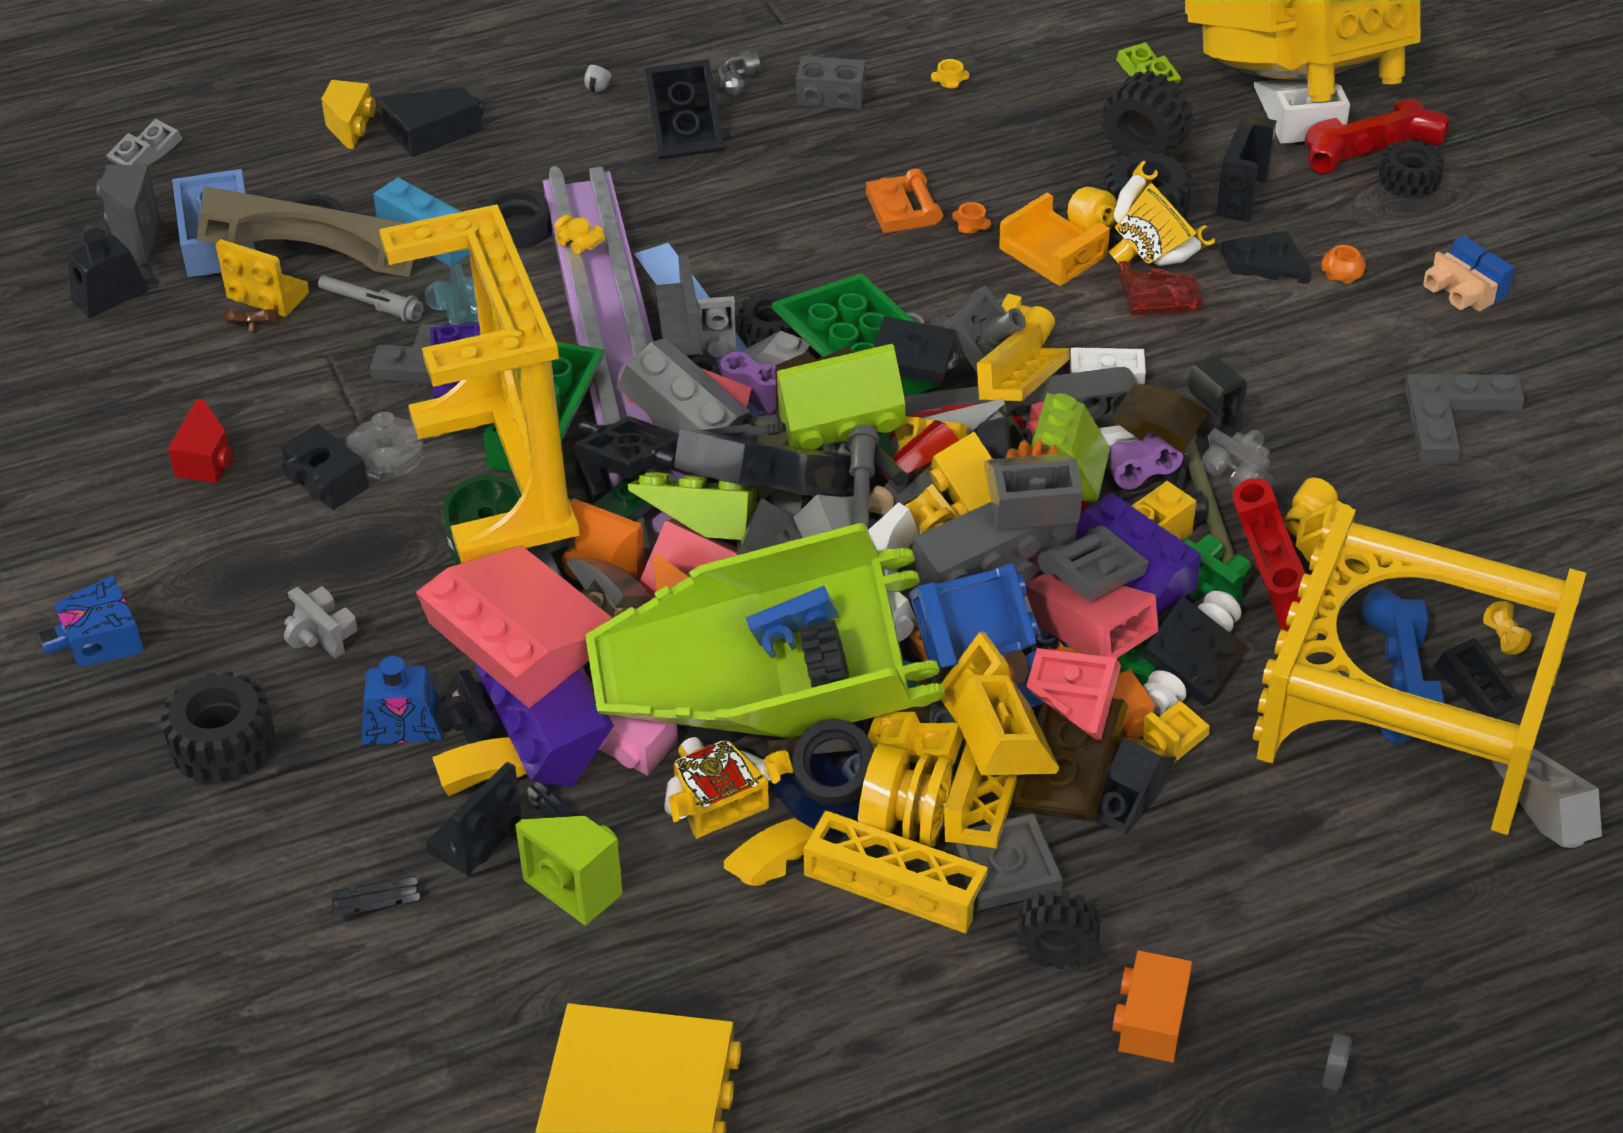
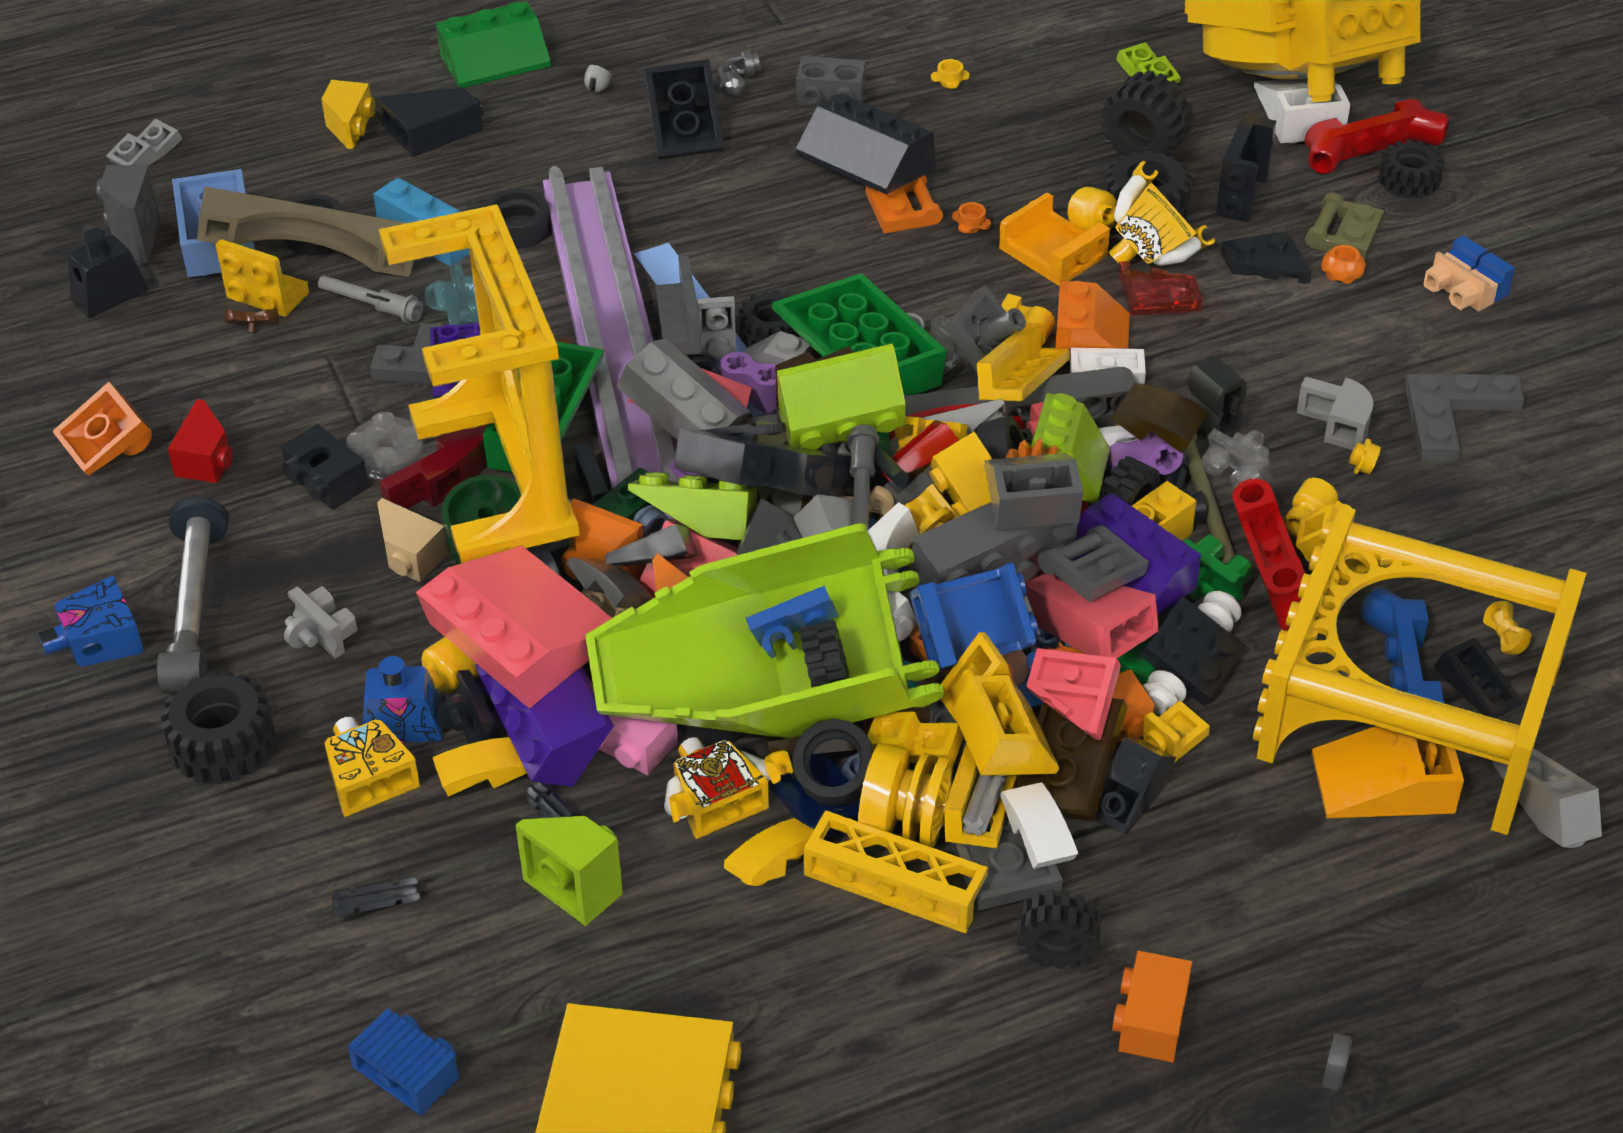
(103, 430): none -> orange slope
(197, 523): none -> piece
(368, 764): none -> yellow torso
(404, 1060): none -> blue brick
(411, 541): none -> tan slope
(430, 479): none -> dark red slope
(443, 663): none -> yellow head
(479, 823): black bracket -> none
(492, 44): none -> green slope
(579, 232): yellow piece -> none
(626, 446): black plate -> none
(651, 519): none -> sand blue plate
(670, 543): none -> slope
(867, 144): none -> slope
(919, 348): black plate -> none
(982, 803): none -> light grey axle
(1041, 825): none -> white slope
(1090, 318): none -> orange slope
(1131, 480): none -> black tyre
(1343, 407): none -> light grey brick
(1357, 228): none -> olive plate
(1364, 456): none -> yellow plate
(1387, 775): none -> light orange slope

